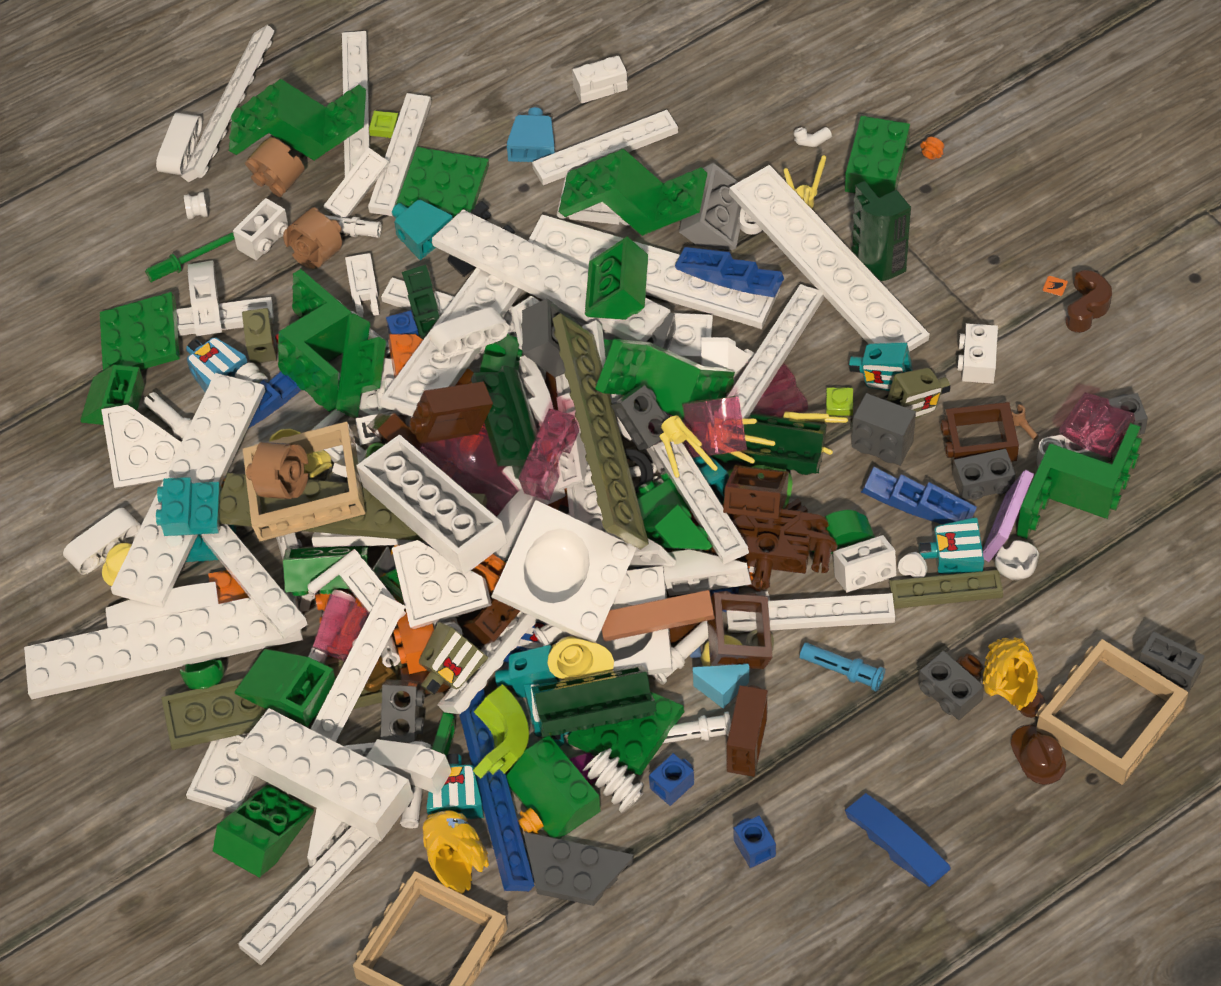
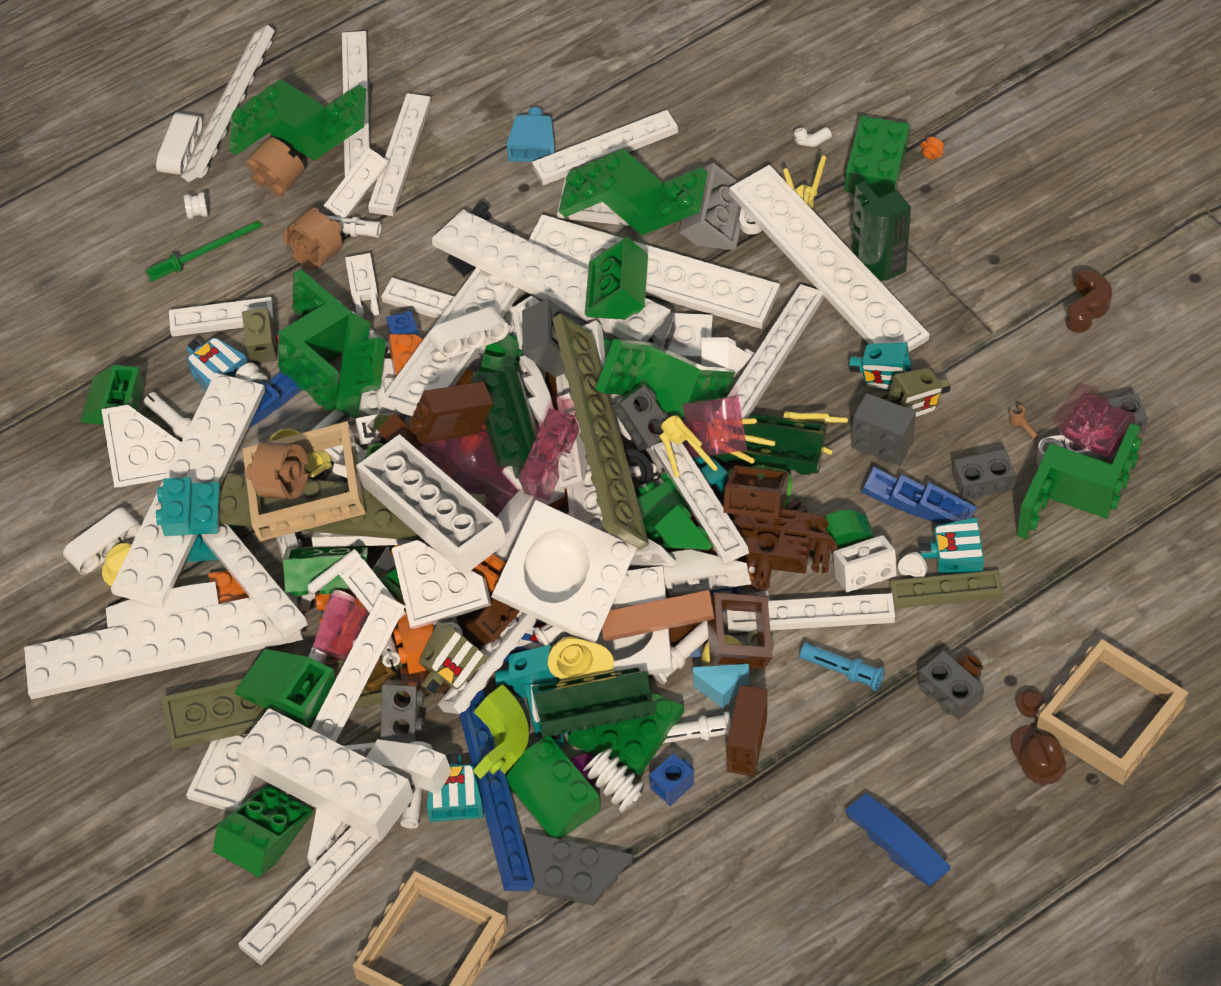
(140, 333): green plate -> none
(203, 674): green hair -> none
(204, 298): white slope -> none
(260, 229): white brick -> none
(383, 124): lime plate -> none
(418, 225): teal torso -> none
(422, 299): dark green slope -> none
(444, 180): green plate -> none
(445, 734): green tile -> none
(453, 849): yellow head -> none
(530, 821): light orange plate -> none
(599, 79): white brick -> none
(723, 270): blue slope -> none
(754, 852): blue brick -> none
(781, 396): clear pink slope -> none
(839, 401): lime plate -> none
(975, 415): reddish brown window -> none
(979, 353): white brick -> none
(1007, 515): lavender tile -> none
(1011, 672): yellow head -> none
(1017, 561): white hair -> none
(1055, 285): orange sticker -> none
(1172, 660): dark grey brick -> none

